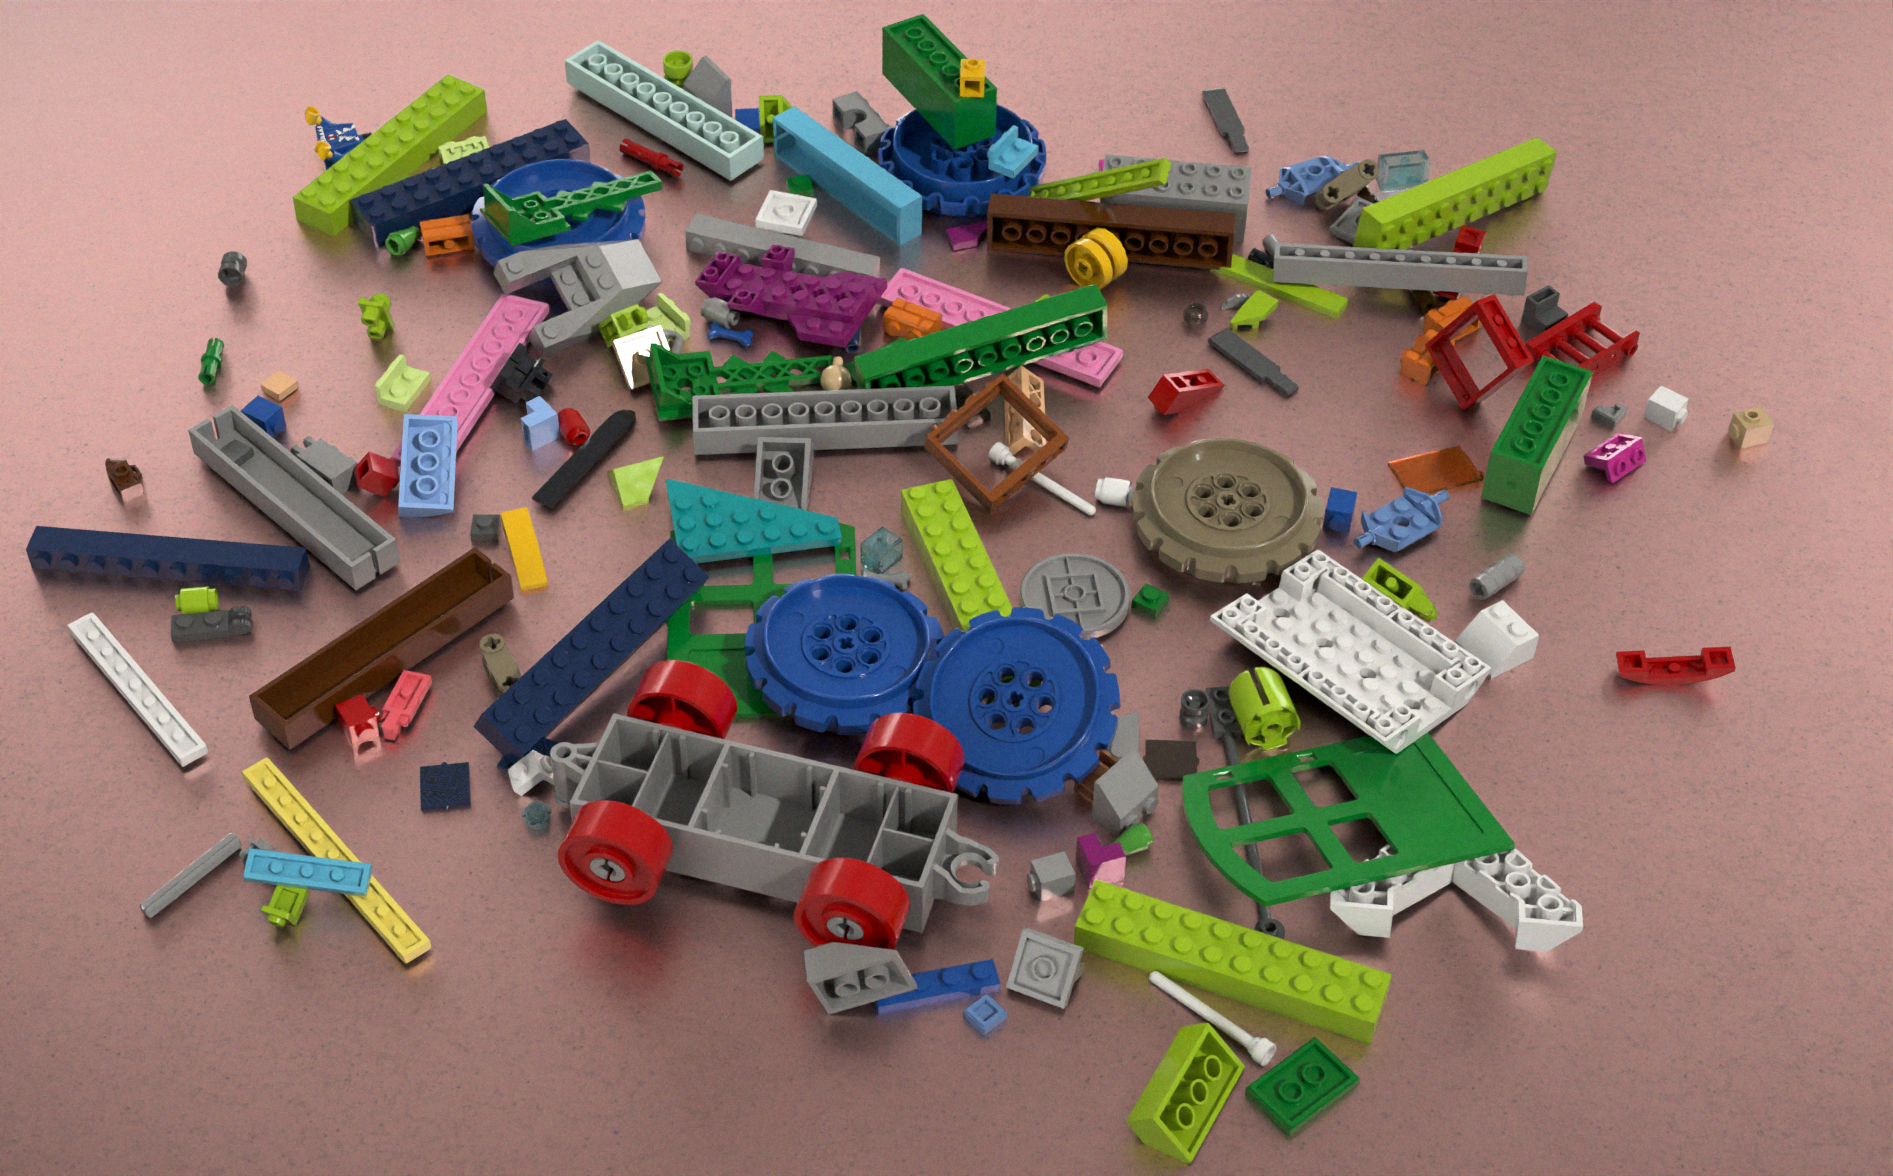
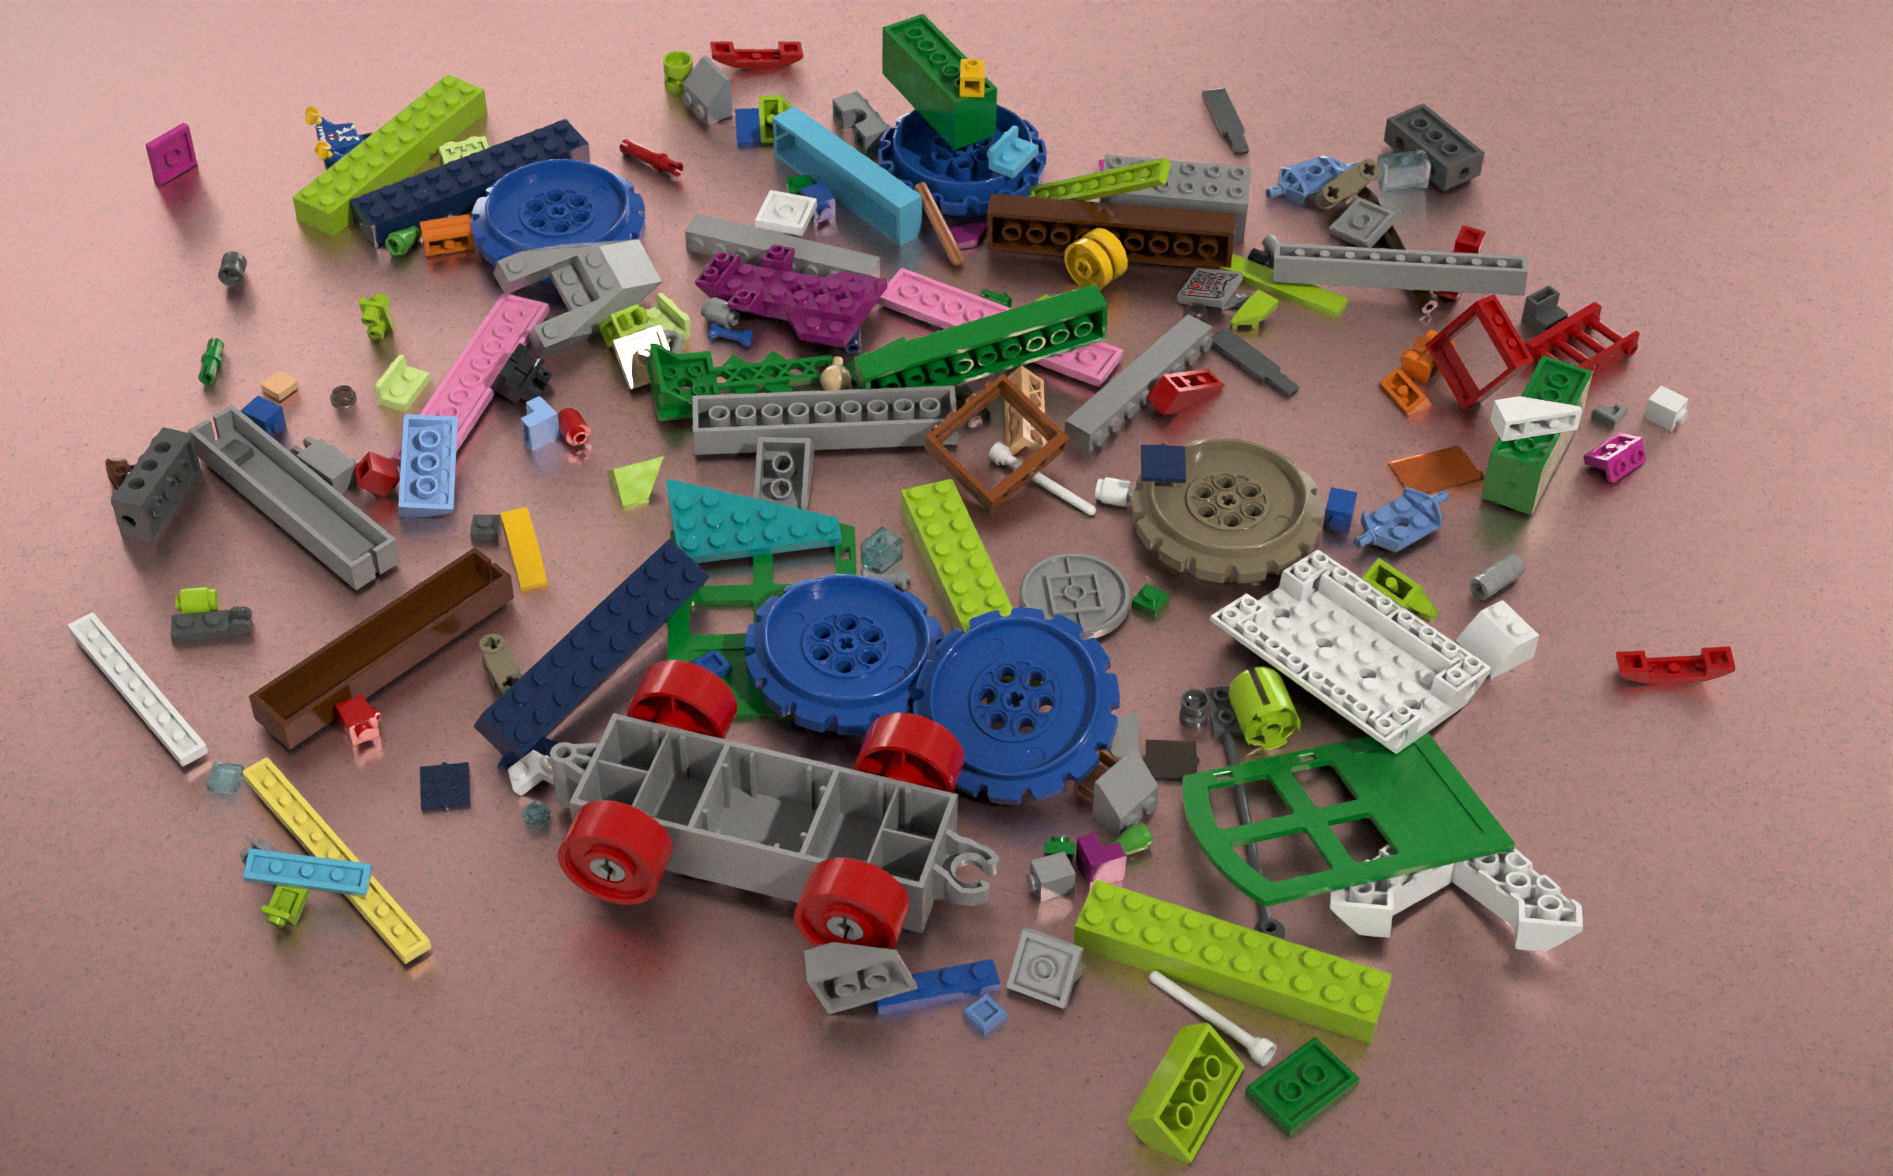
(156, 485): none -> dark grey brick
(168, 558): dark blue brick -> none
(171, 154): none -> dark pink tile
(190, 875): light grey axle -> none
(224, 778): none -> clear light blue tile
(343, 397): none -> clear smoke plate
(404, 702): coral hinge -> none
(535, 217): green piece -> none
(584, 458): black piece -> none
(664, 110): light aqua brick -> none
(715, 663): none -> blue tile
(756, 59): none -> red slope
(825, 202): none -> blue brick
(910, 320): orange brick -> none
(939, 225): none -> nougat axle
(1003, 299): none -> green pin
(1059, 844): none -> green plate
(1131, 387): none -> light grey brick
(1163, 463): none -> dark blue piece
(1210, 287): none -> light grey tile
(1405, 392): none -> orange slope
(1440, 318): orange brick -> none
(1451, 154): none -> dark grey brick
(1457, 197): lime brick -> none
(1532, 417): none -> white slope
(1750, 427): tan brick -> none

